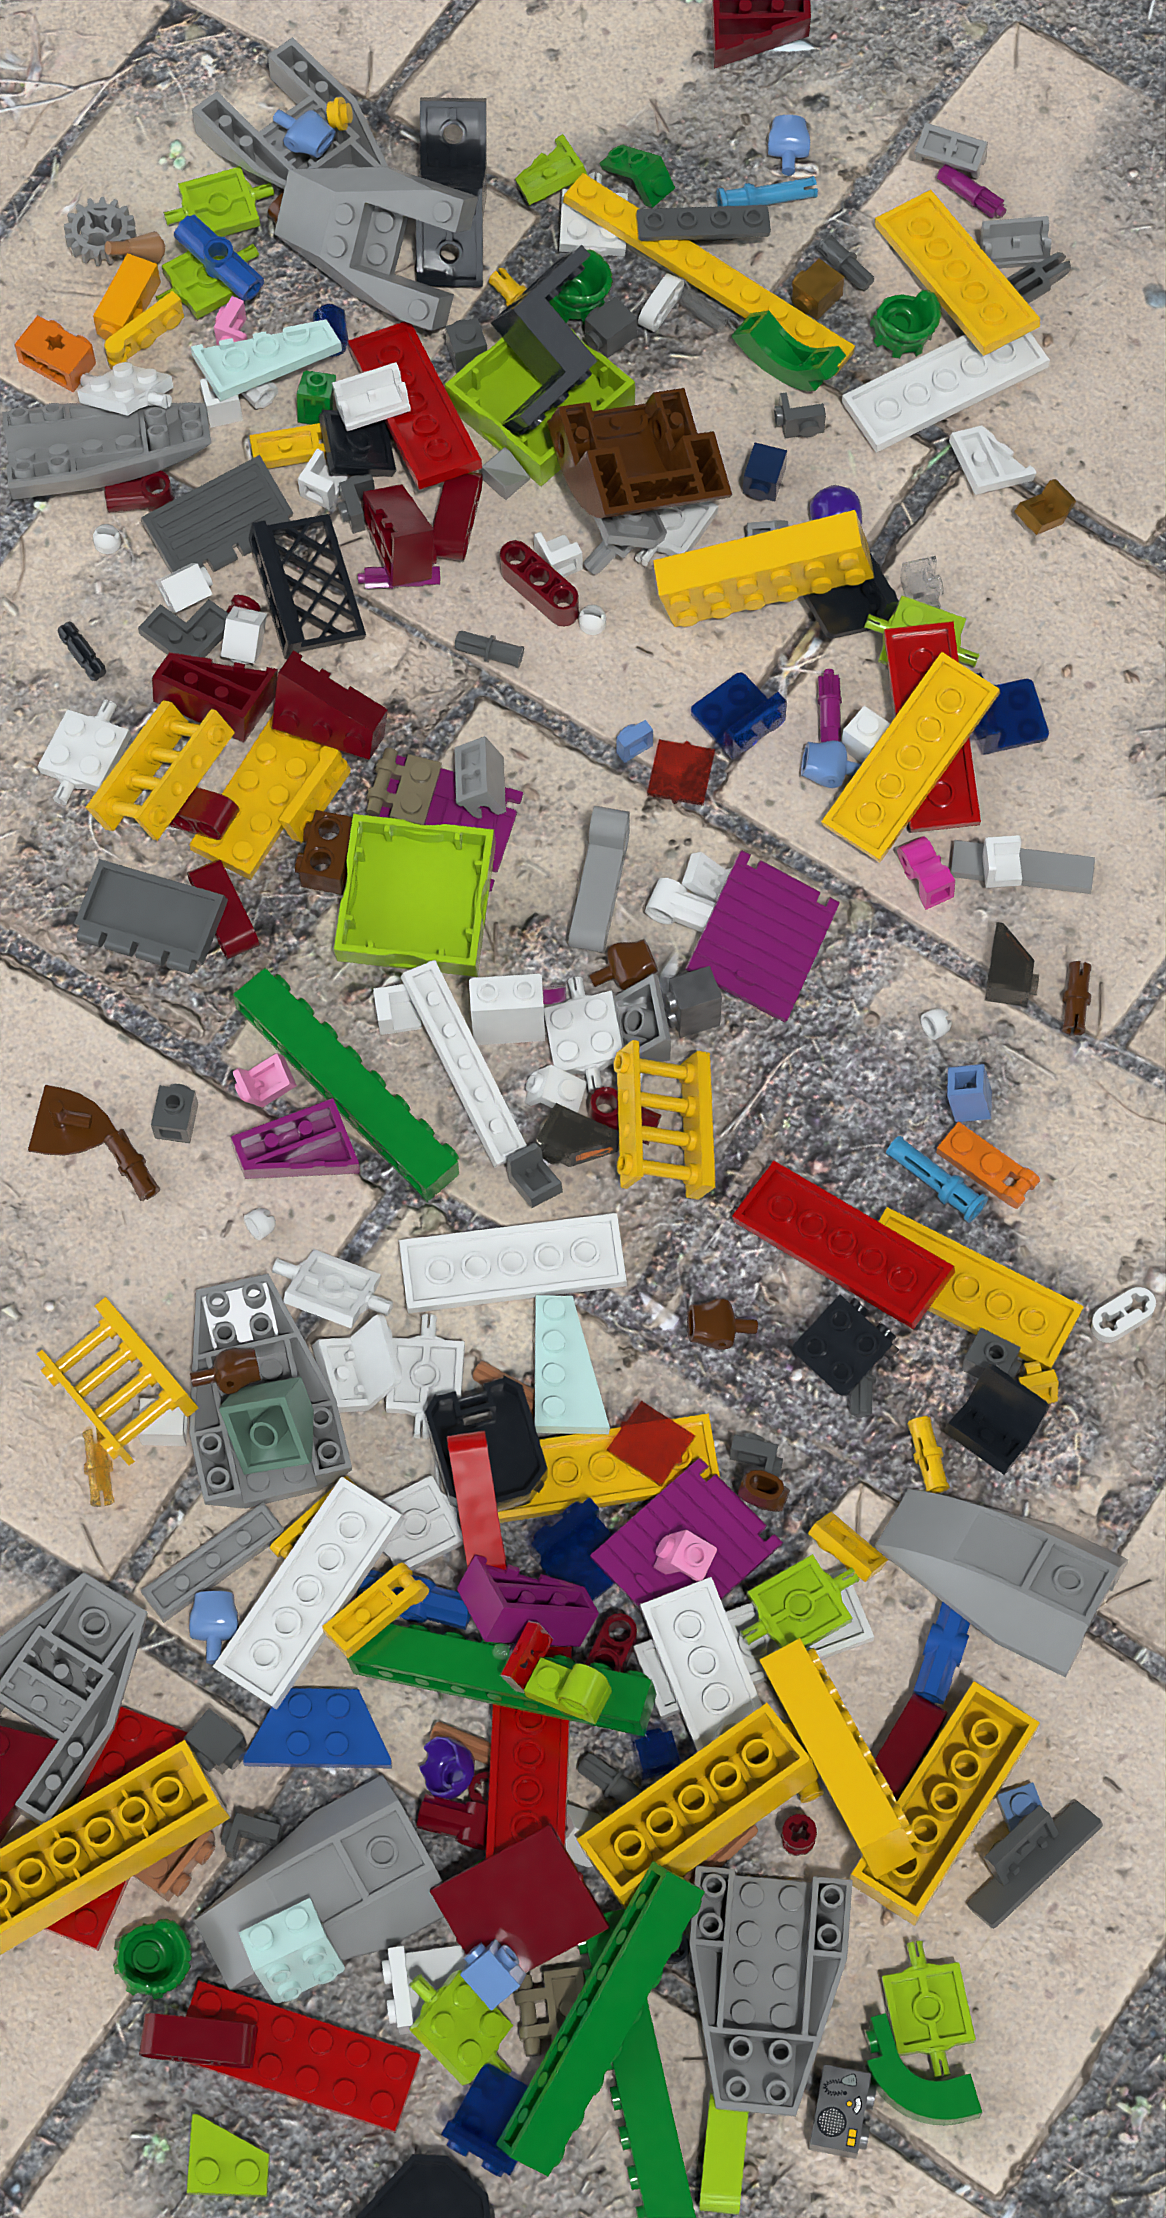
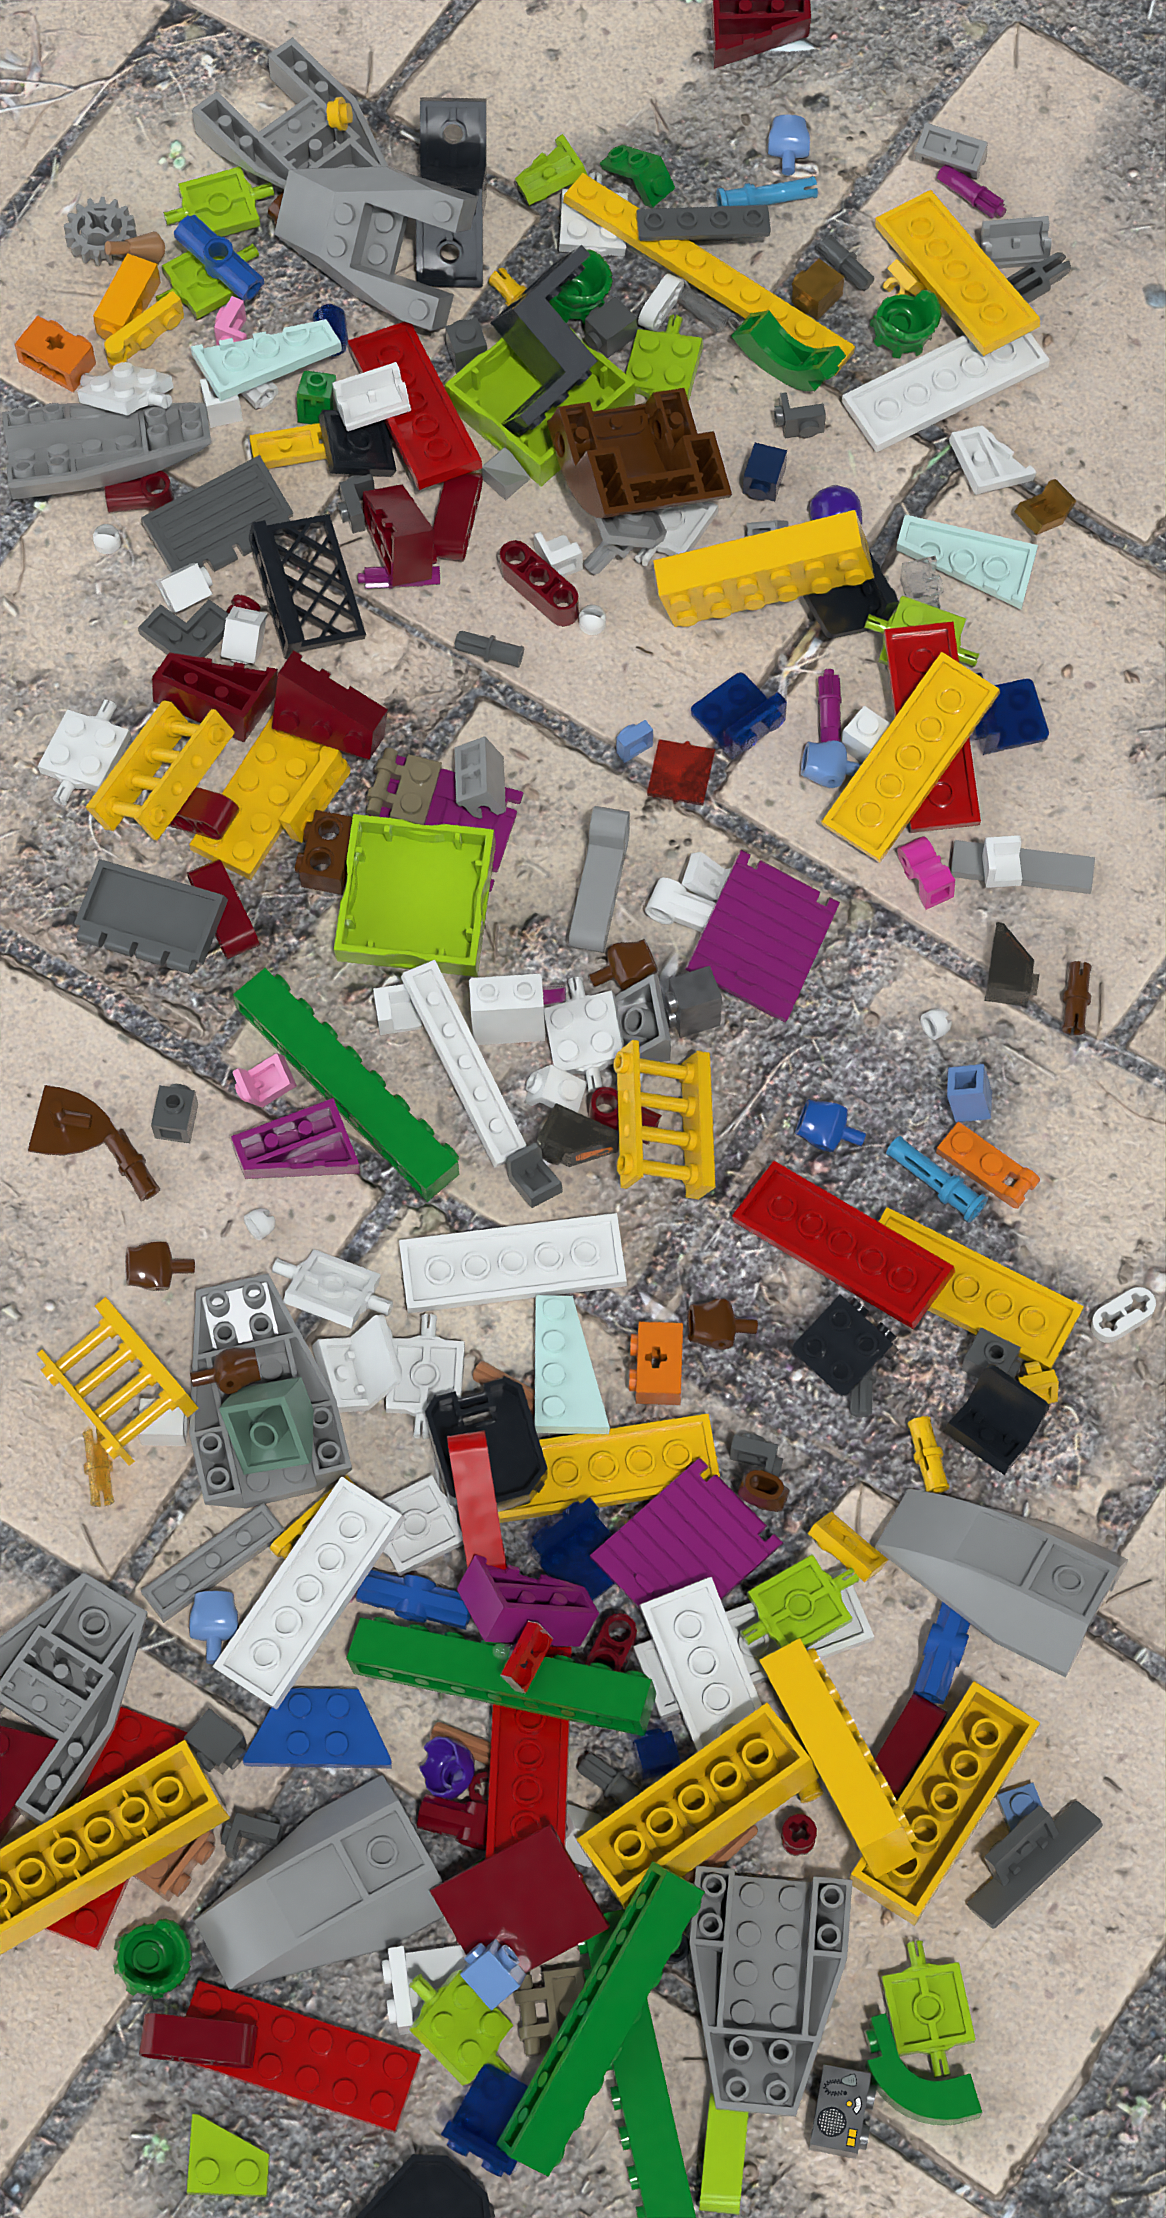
(81, 651): black axle -> none
(152, 1266): none -> reddish brown piece
(291, 1952): light aqua bracket -> none
(307, 134): medium blue piece -> none
(318, 483): white panel -> none
(374, 1609): yellow plate -> none
(574, 1691): lime plate -> none
(651, 1443): clear red piece -> none
(660, 1342): none -> orange brick
(664, 359): none -> lime plate
(684, 1553): bright pink bracket -> none
(825, 1125): none -> blue piece
(904, 278): none -> yellow tile
(974, 557): none -> light aqua wing

